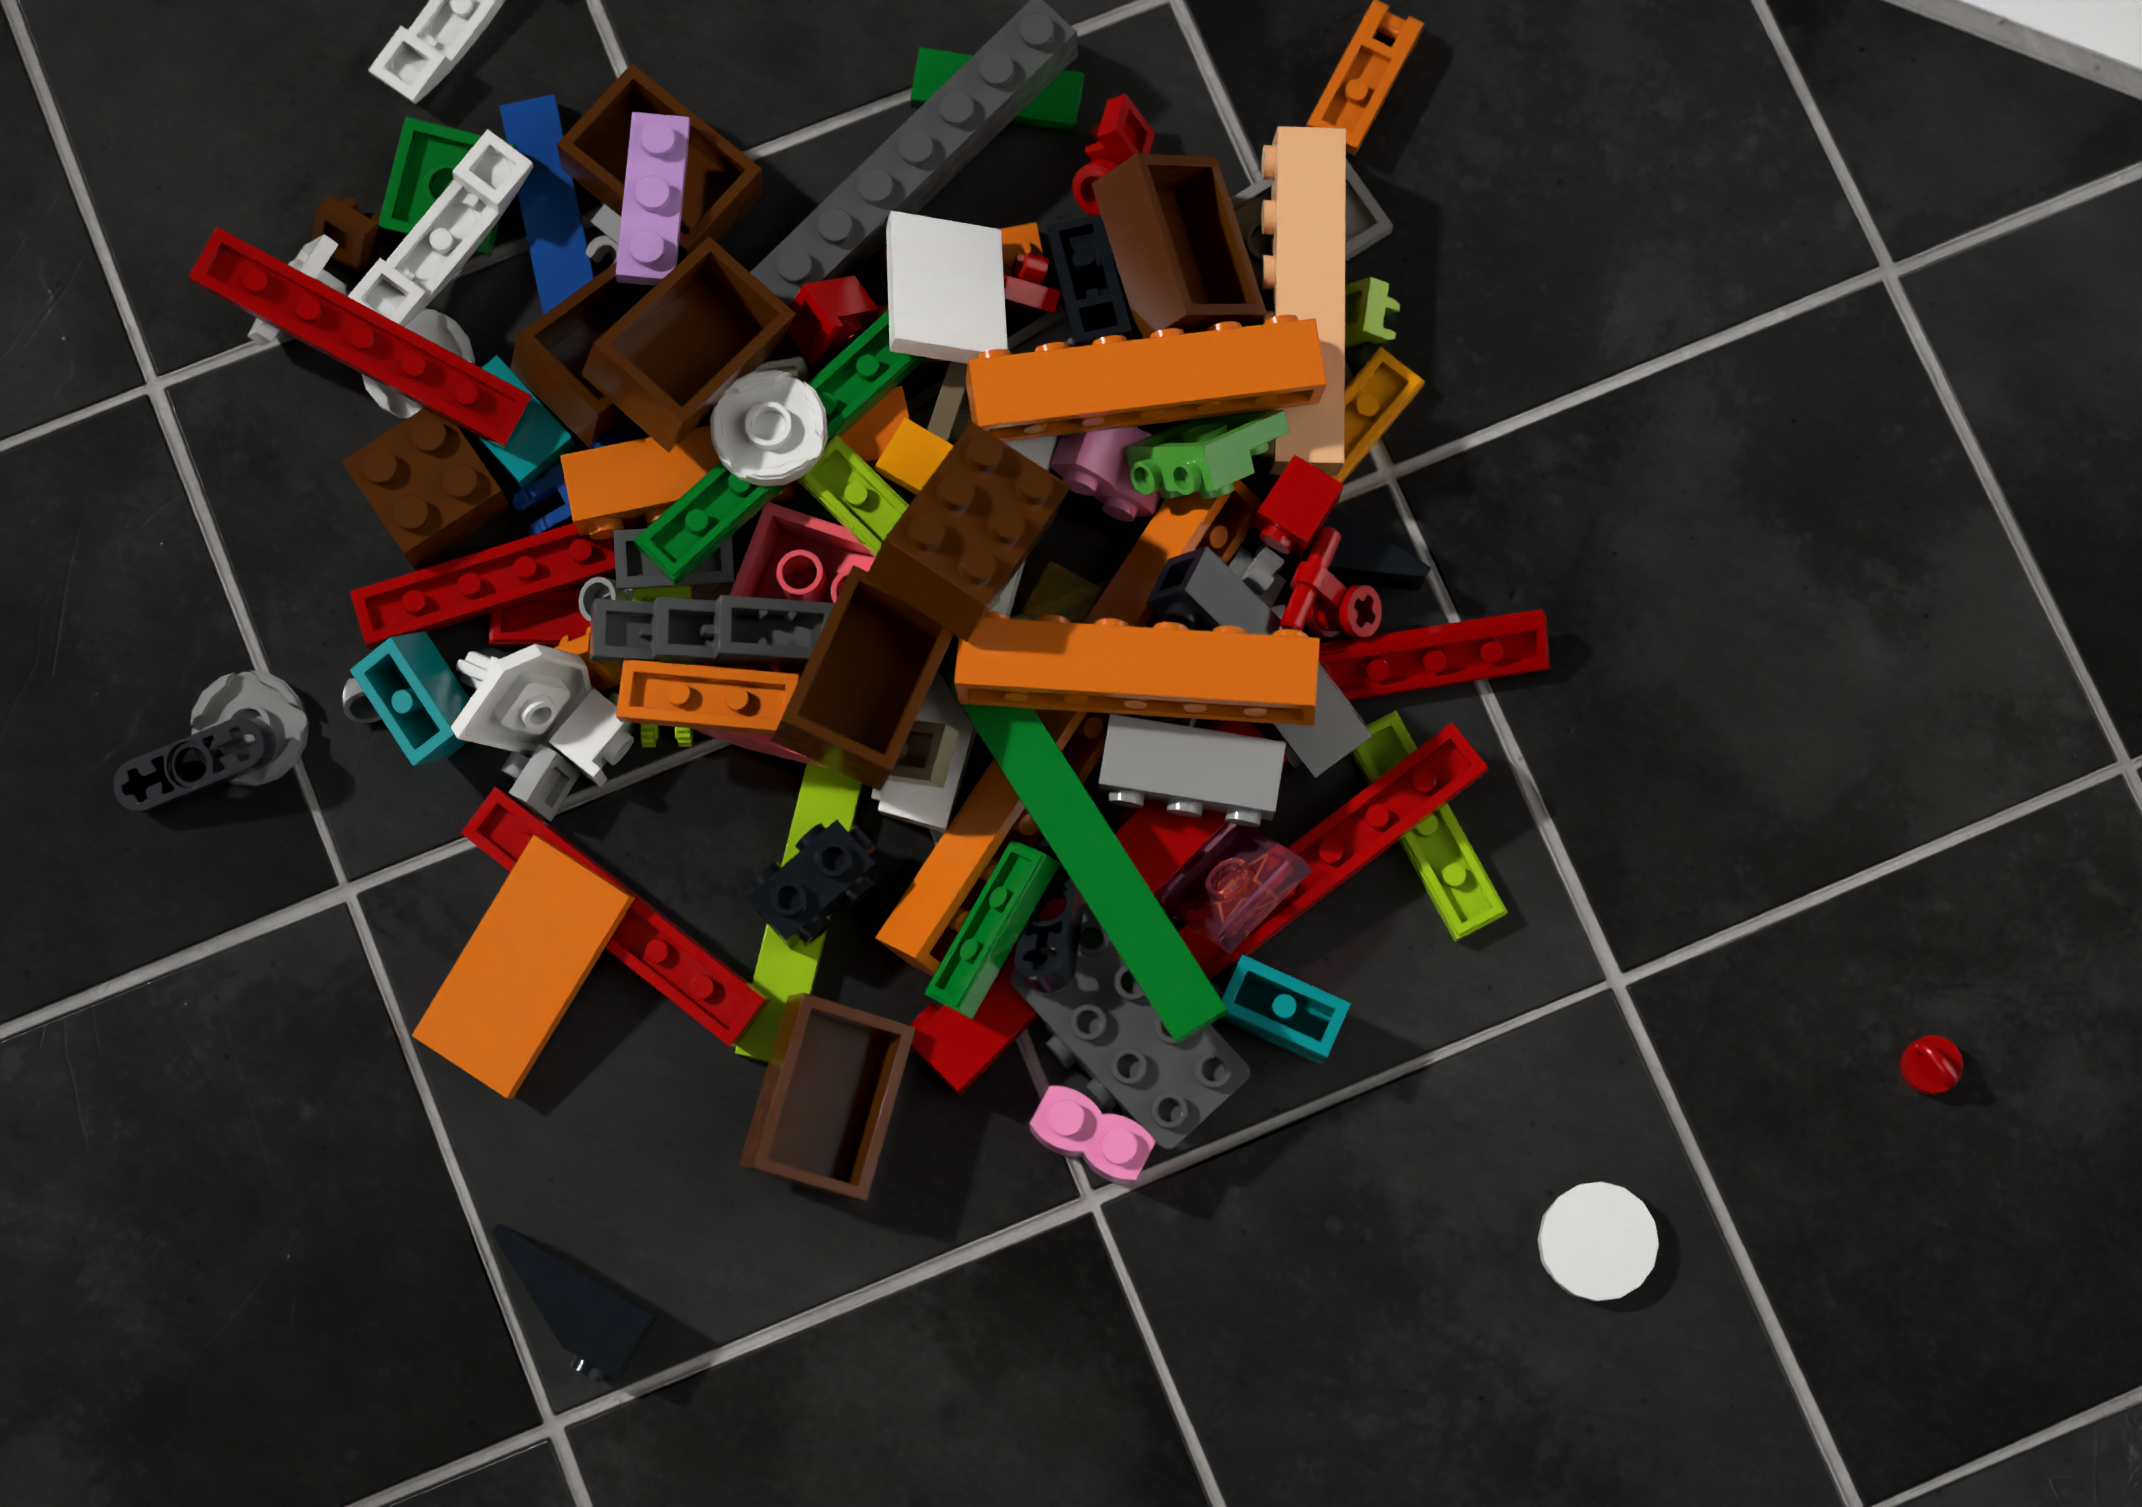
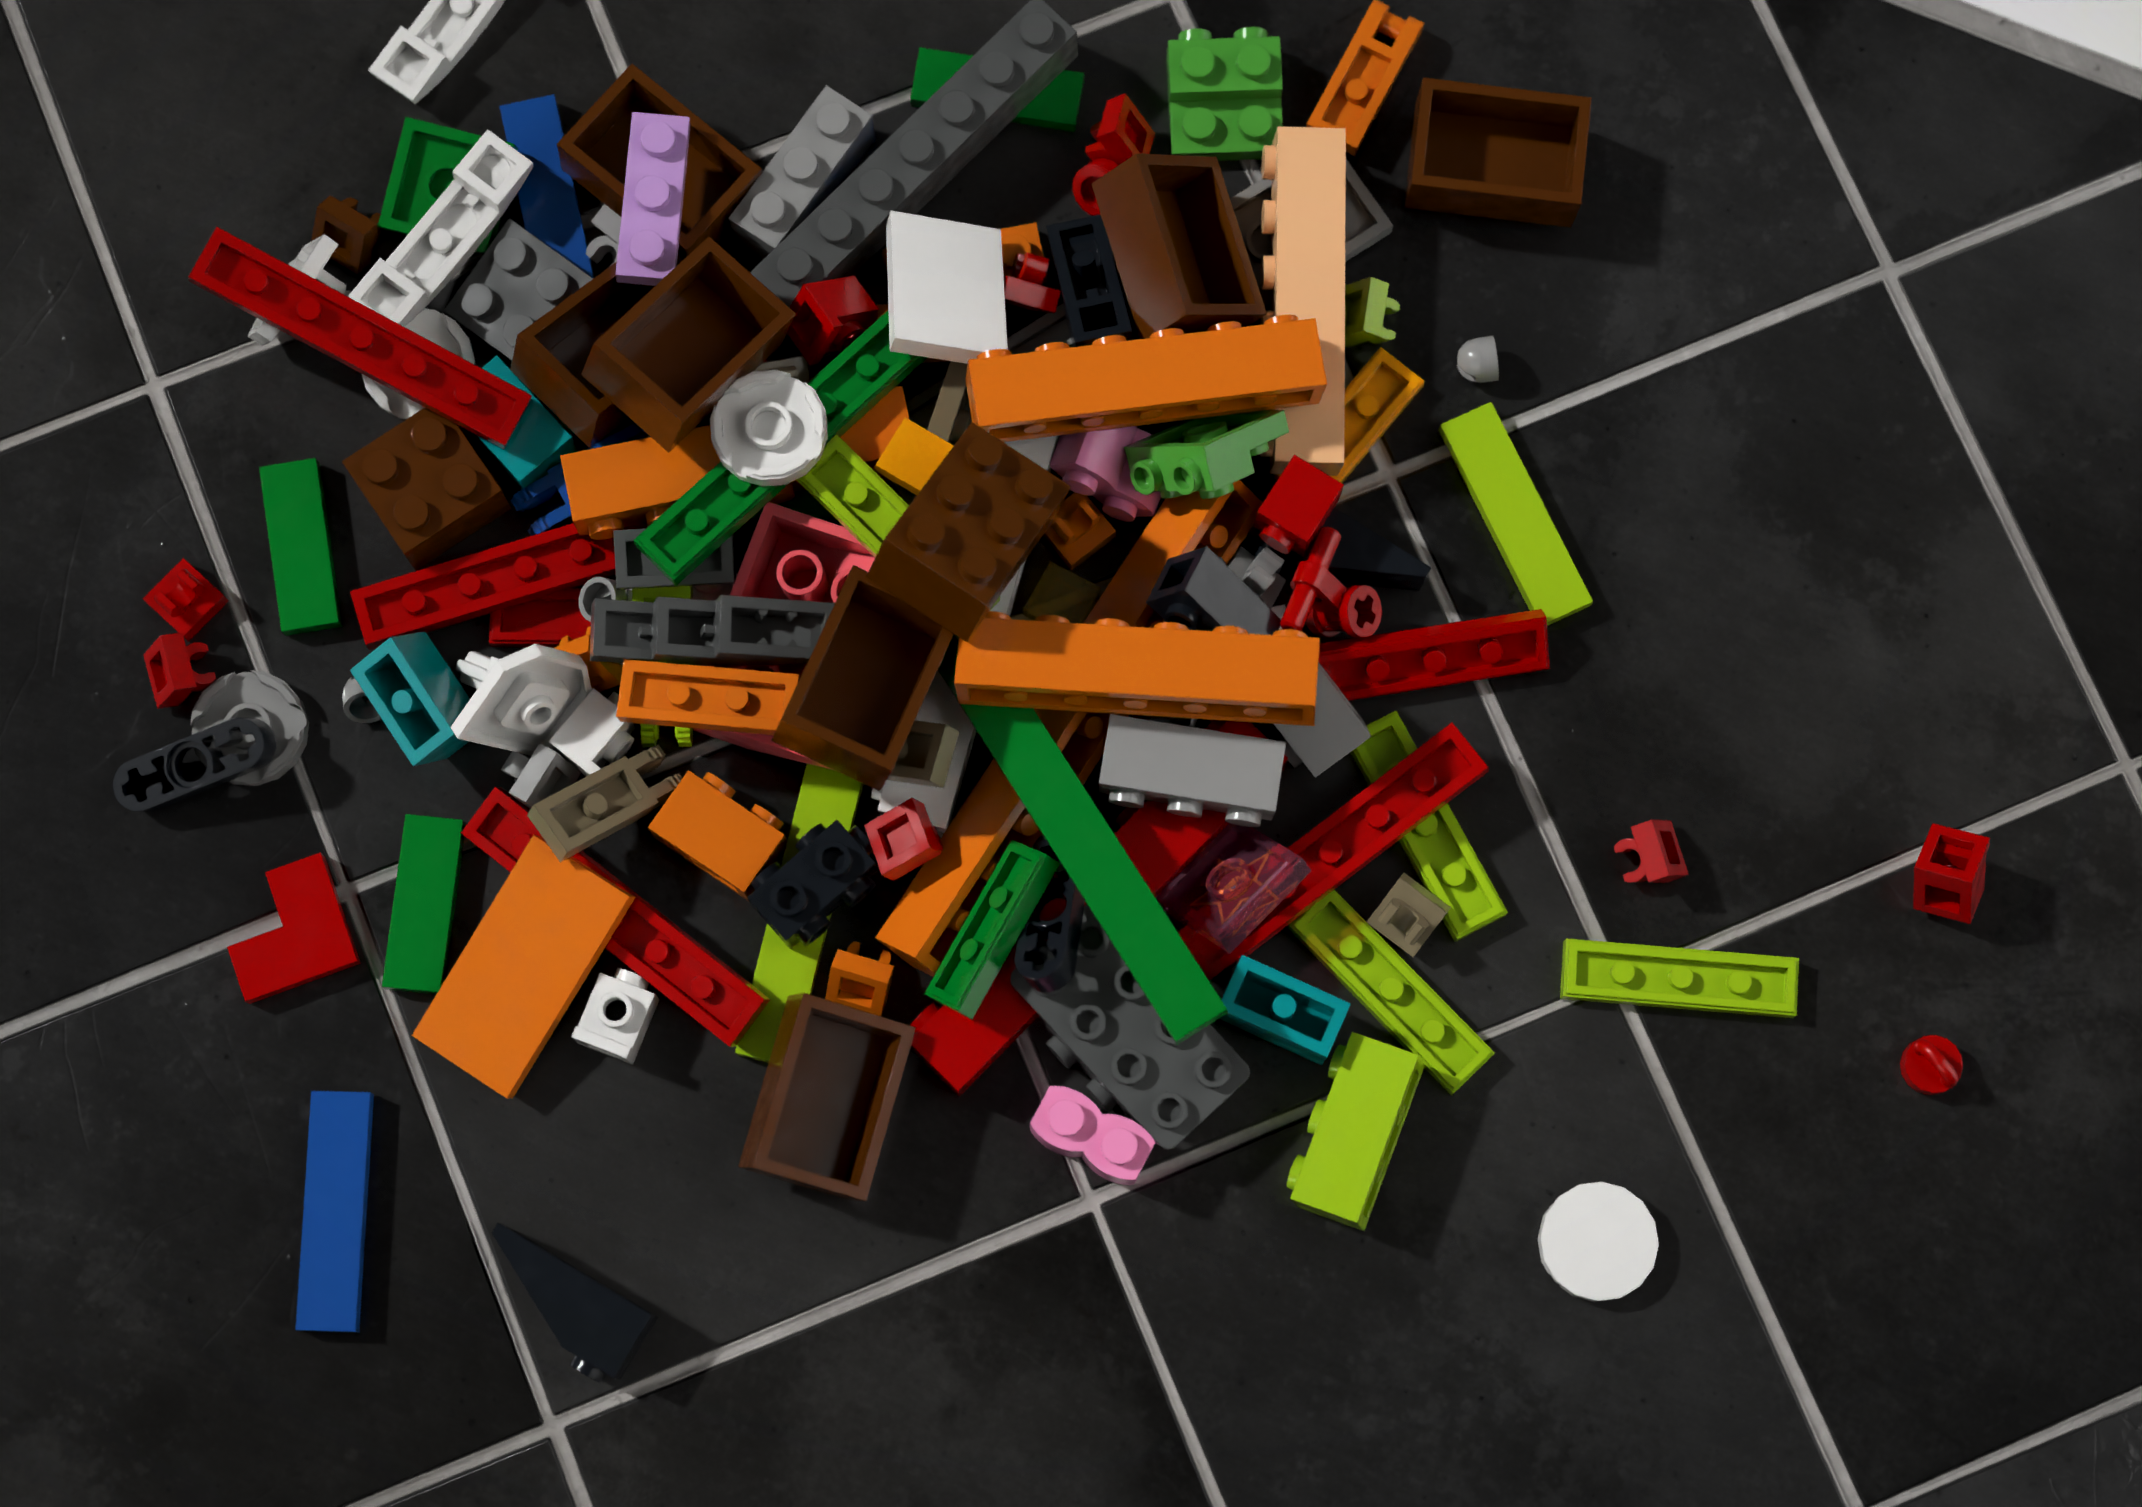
(171, 669): none -> red tile
(186, 599): none -> red tile
(300, 546): none -> green tile
(312, 938): none -> red tile
(335, 1211): none -> blue tile
(424, 904): none -> green tile
(513, 287): none -> dark grey plate
(601, 803): none -> dark tan hinge
(620, 1037): none -> white brick
(718, 832): none -> orange brick
(803, 172): none -> light grey brick
(860, 980): none -> orange tile
(903, 839): none -> red tile
(1078, 530): none -> orange tile
(1224, 93): none -> bright green plate
(1355, 1130): none -> lime brick
(1391, 991): none -> lime tile
(1408, 914): none -> dark tan tile
(1479, 360): none -> light grey hinge
(1498, 152): none -> reddish brown piece
(1515, 513): none -> lime tile
(1658, 853): none -> red tile
(1679, 978): none -> lime tile
(1950, 873): none -> red brick

